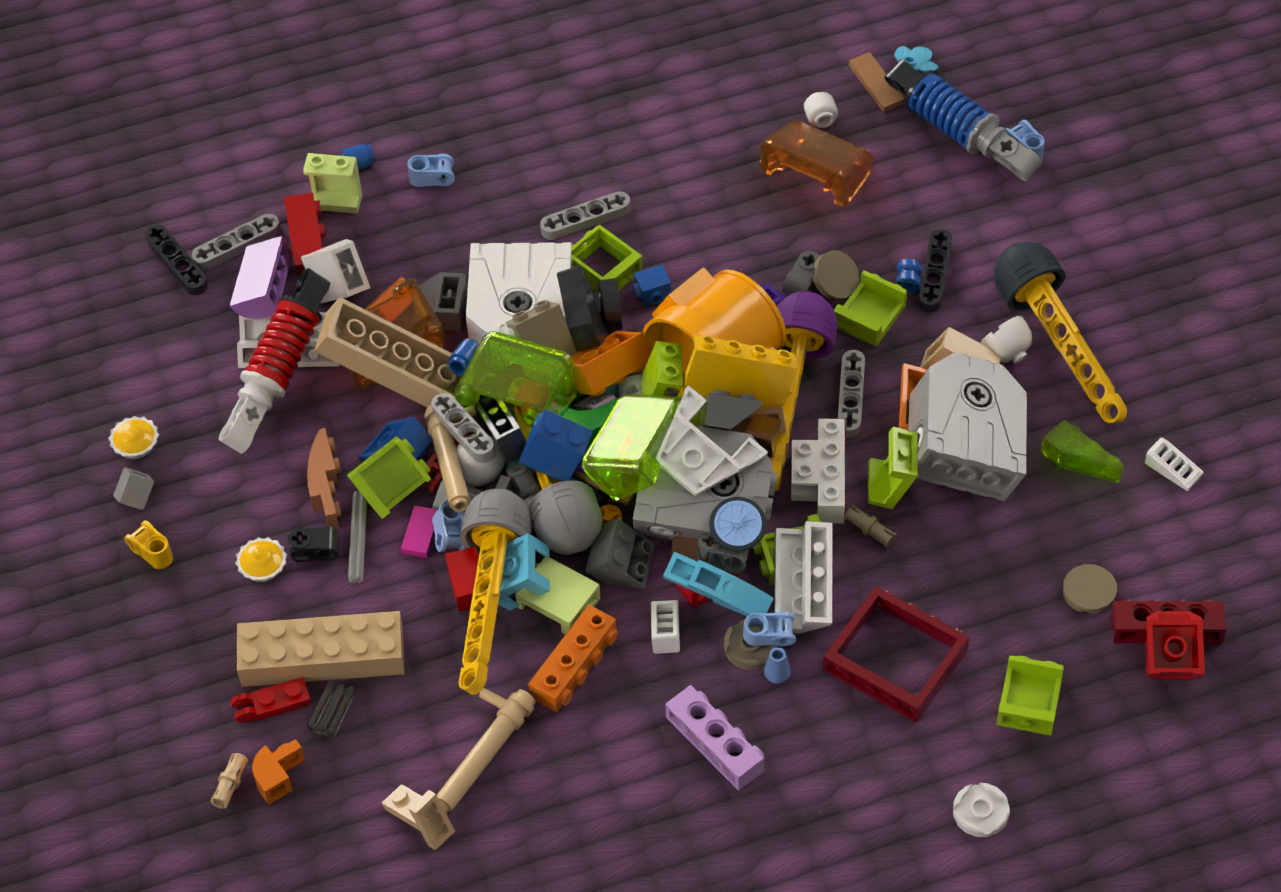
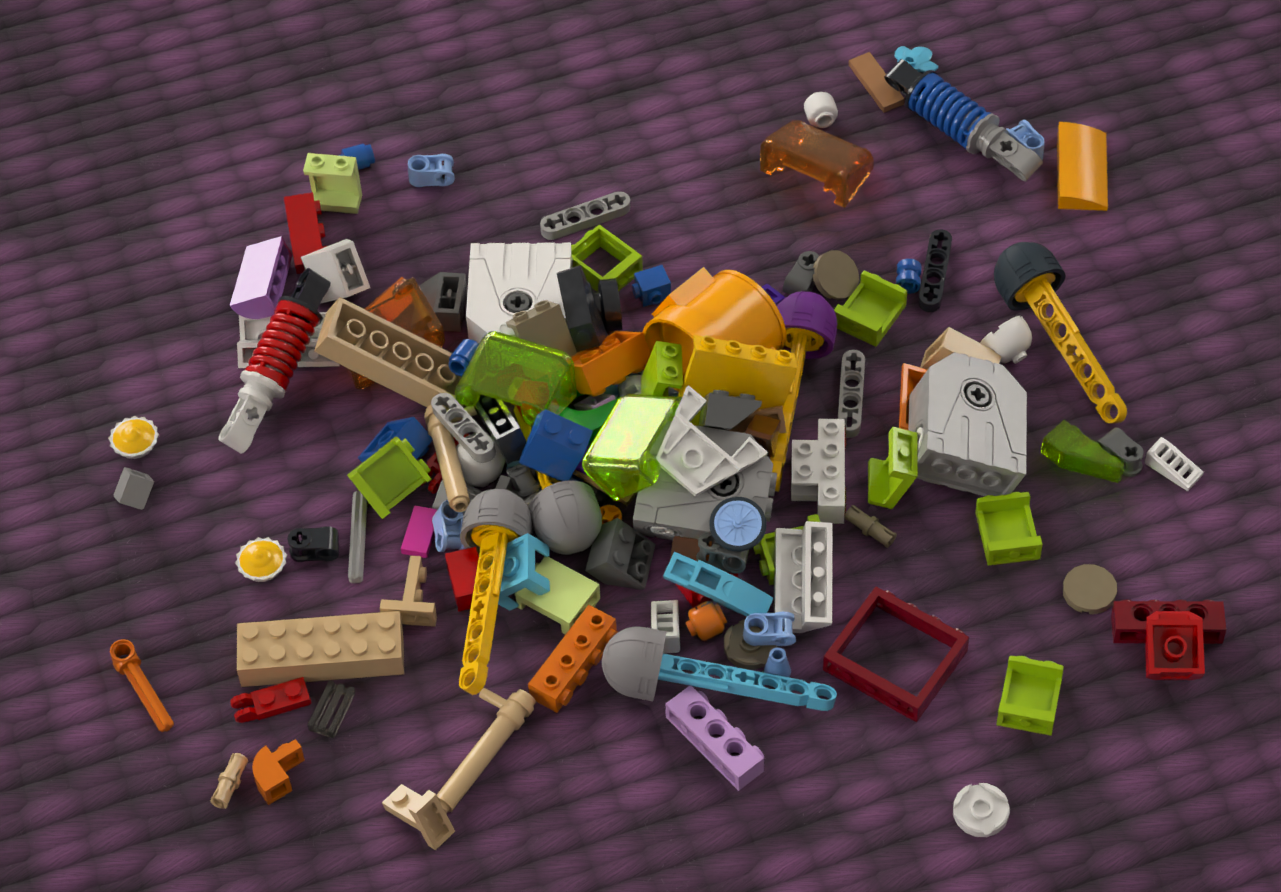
(131, 668): none -> orange axle
(150, 546): yellow piece -> none
(176, 259): black beam -> none
(234, 238): light grey beam -> none
(322, 477): nougat slope -> none
(412, 608): none -> tan bracket
(636, 662): none -> piece
(706, 620): none -> orange head
(1007, 528): none -> lime panel
(1081, 167): none -> light orange slope
(1125, 449): none -> dark grey piece

